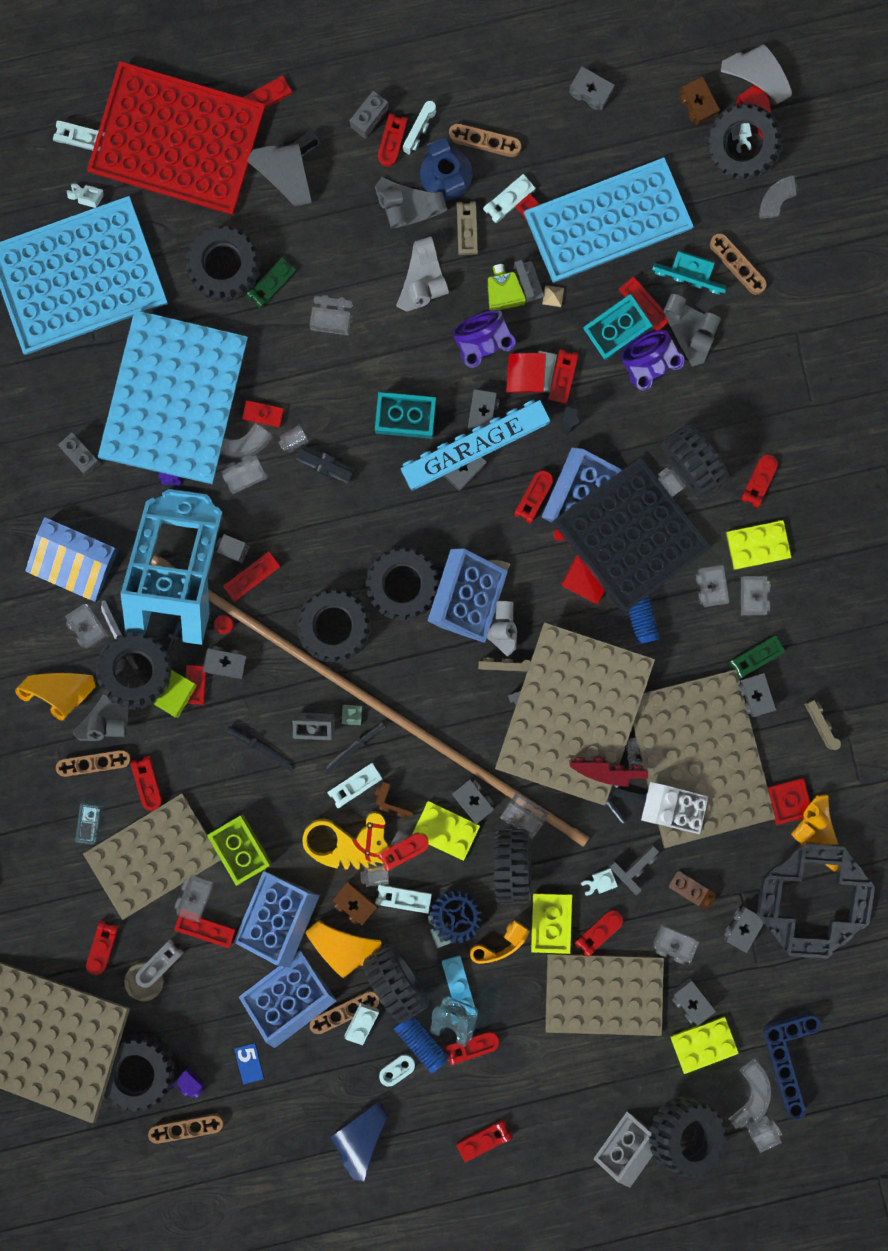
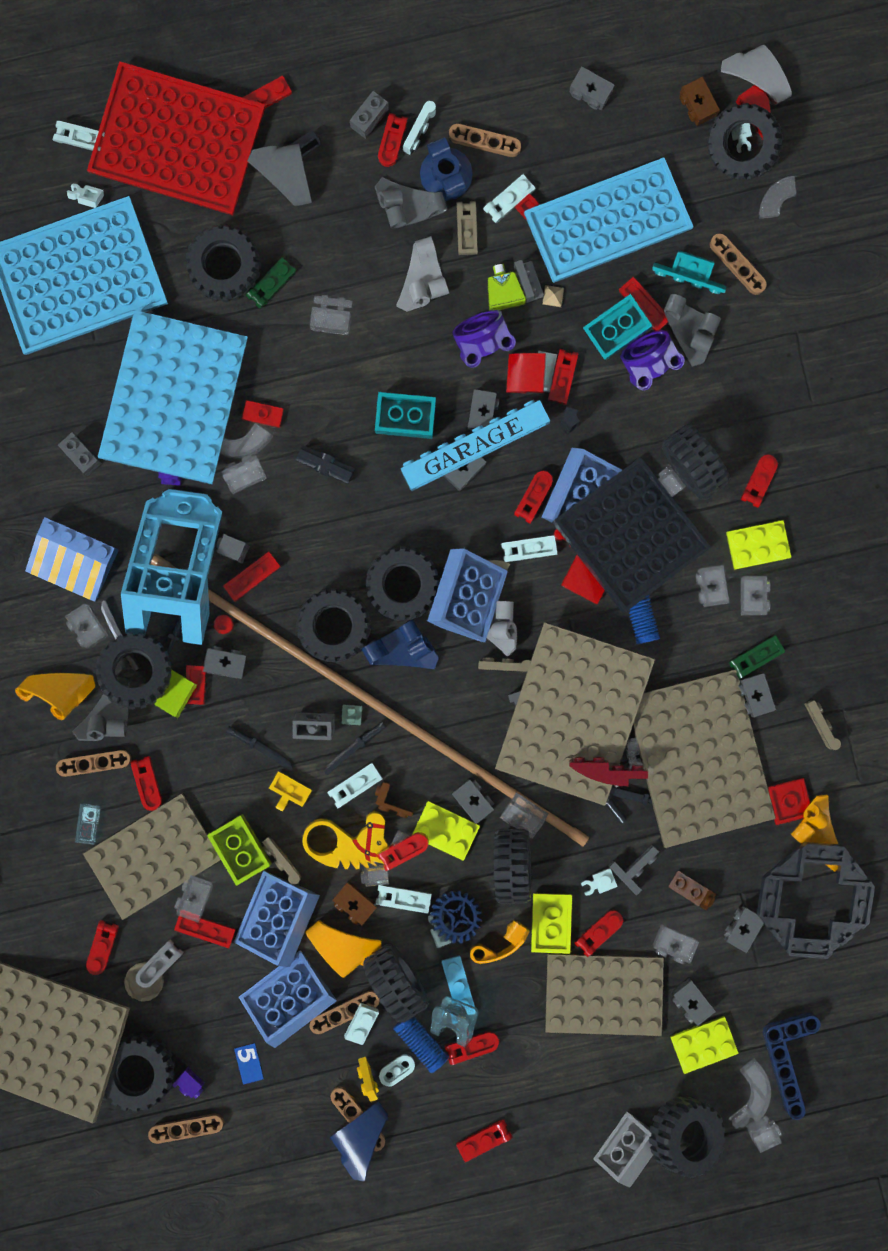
(282, 861): none -> dark tan plate
(289, 790): none -> yellow plate
(293, 439): clear brick -> none
(338, 1103): none -> medium nougat beam
(369, 1086): none -> yellow plate
(402, 648): none -> dark blue panel
(530, 548): none -> light aqua plate
(674, 808): white slope -> none

